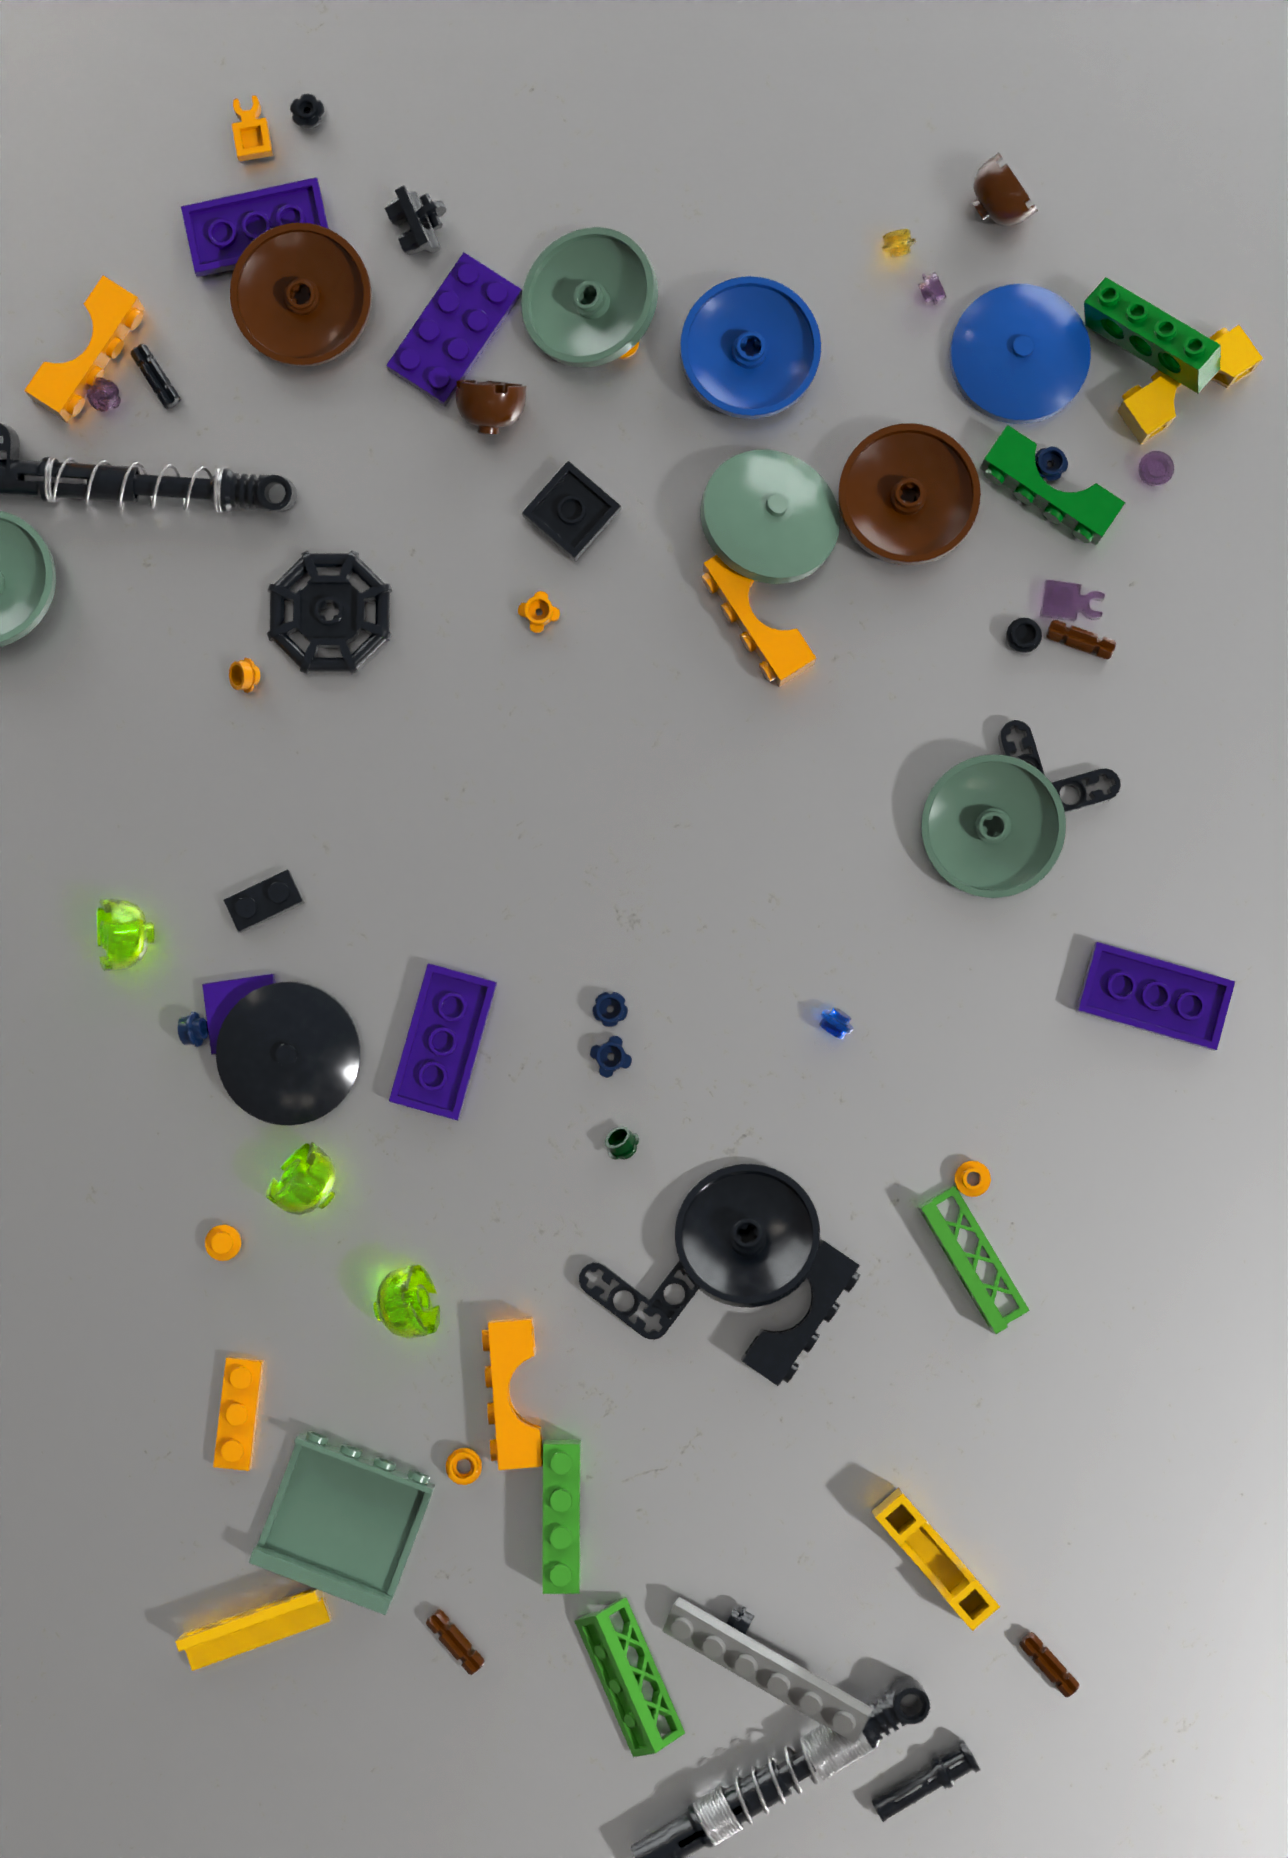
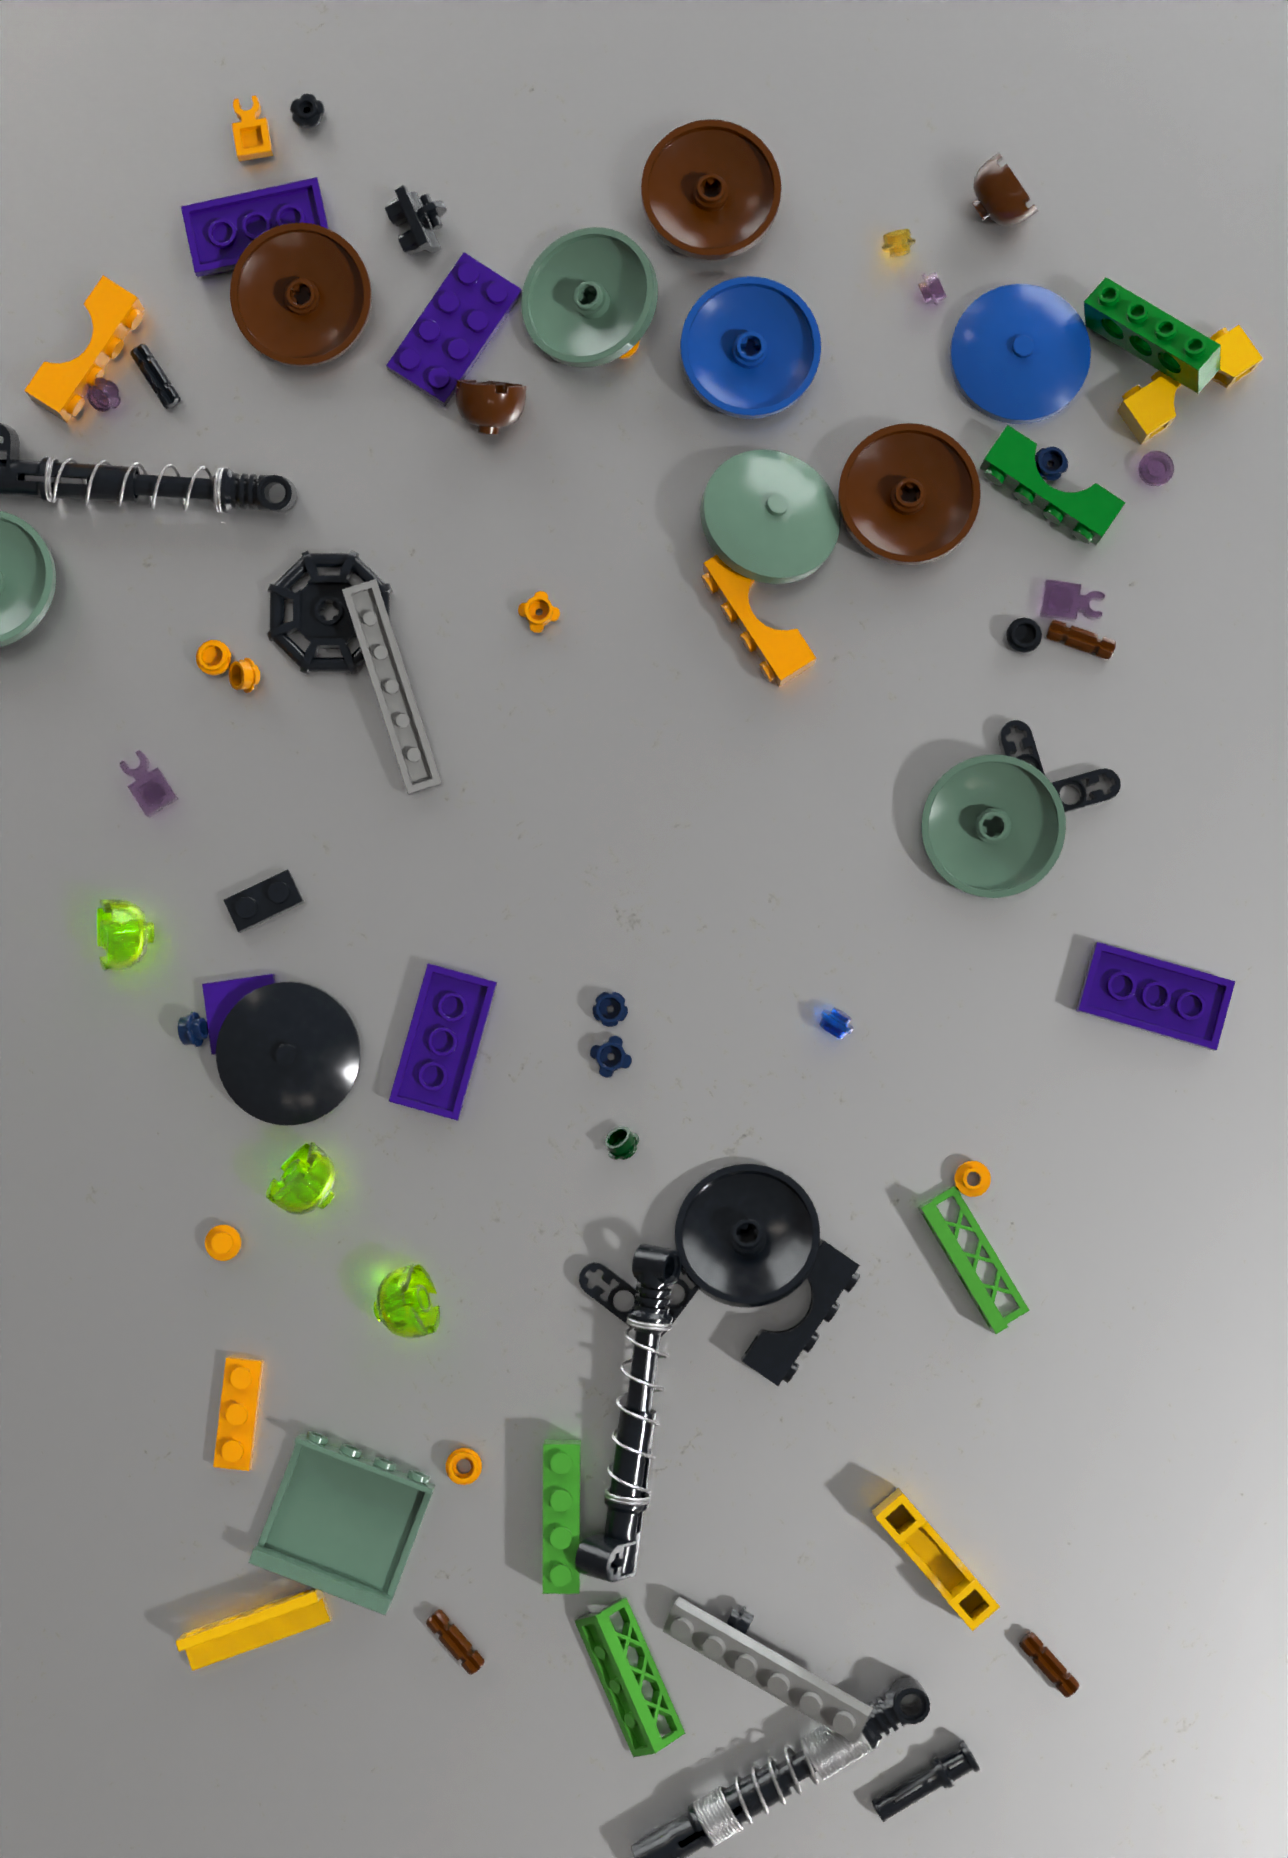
(150, 788): none -> clear purple plate
(213, 657): none -> light orange plate
(391, 686): none -> light grey plate
(517, 1440): light orange arch -> none
(571, 510): black plate -> none
(615, 1552): none -> black piece
(711, 189): none -> reddish brown dish

